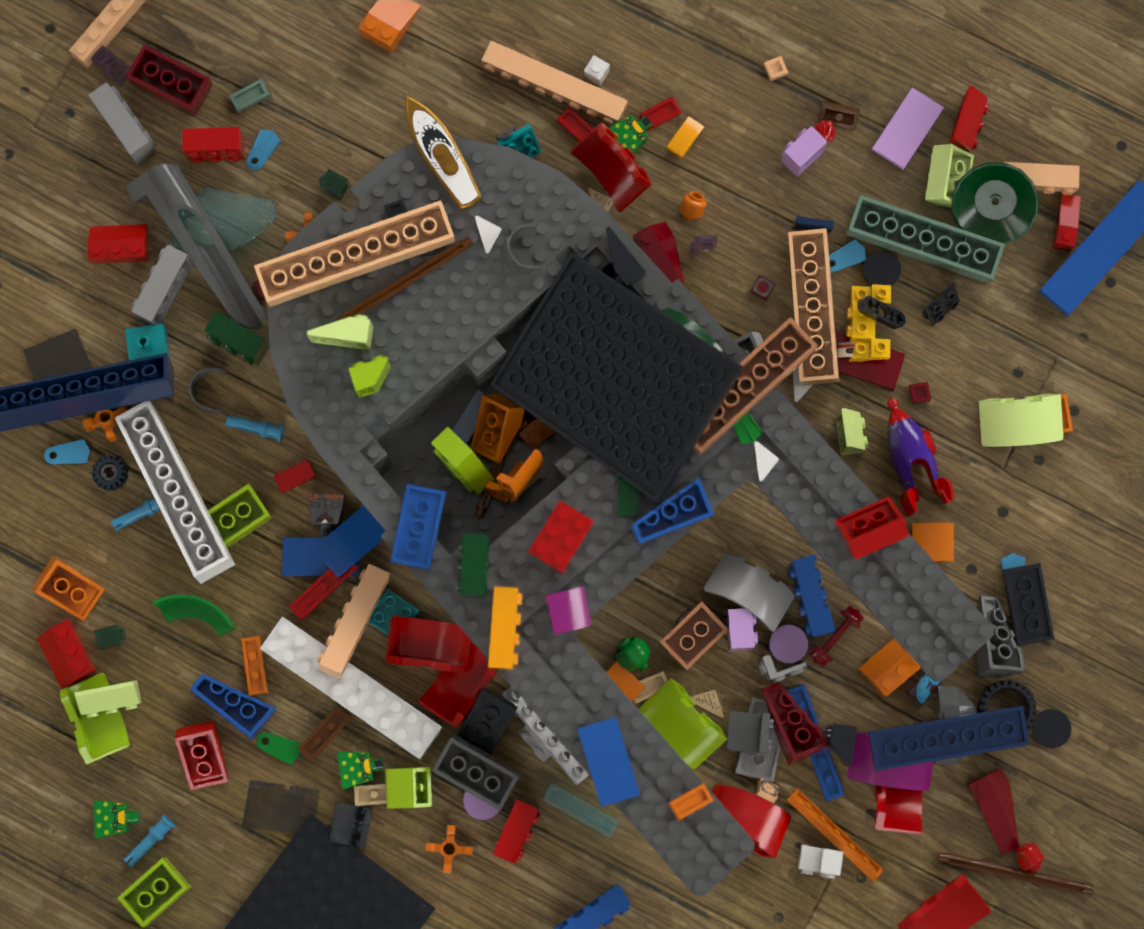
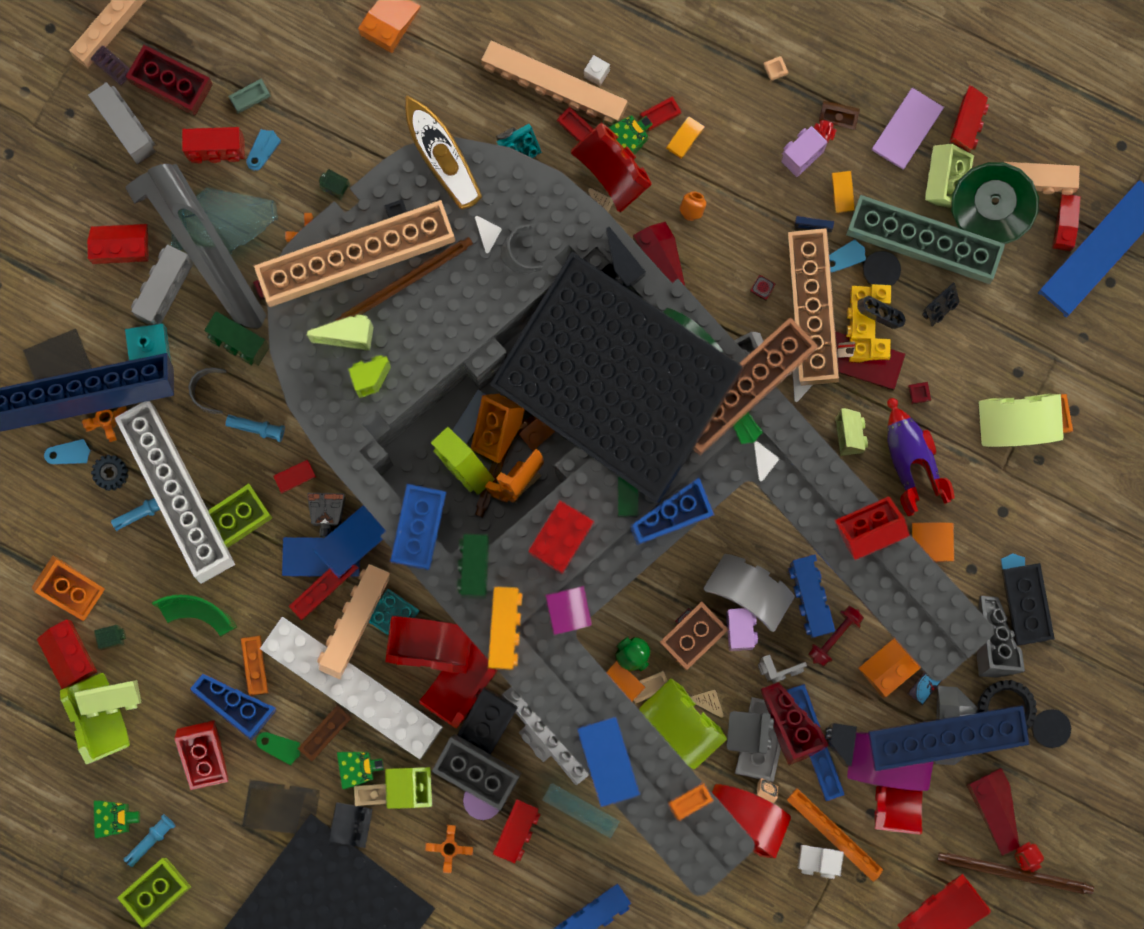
(703, 242): bracket -> none
(788, 644): lavender tile -> none
(843, 192): none -> light orange slope

